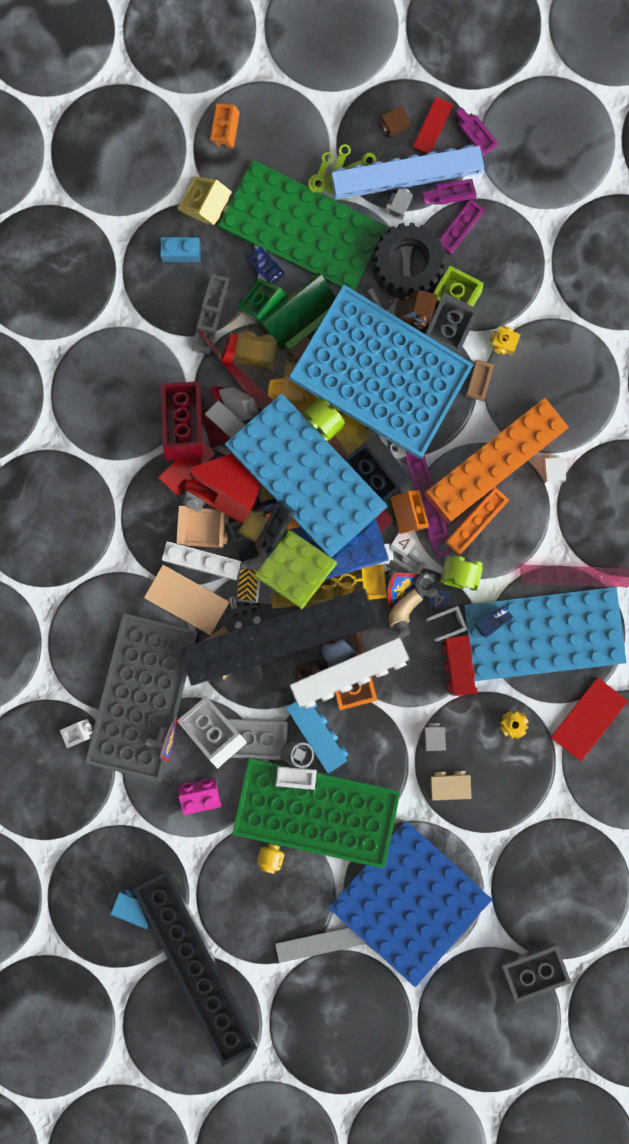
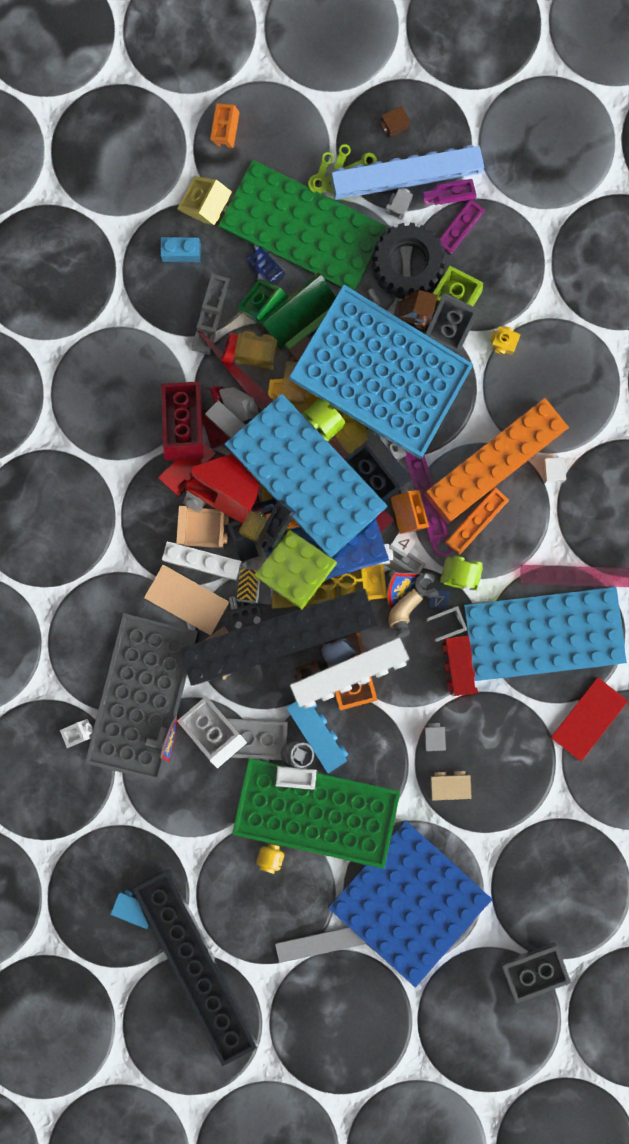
(199, 796): dark pink bracket -> none
(433, 126): red tile -> none
(476, 131): magenta hinge -> none
(479, 380): medium nougat tile -> none
(493, 621): dark blue leg -> none
(507, 728): yellow brick -> none

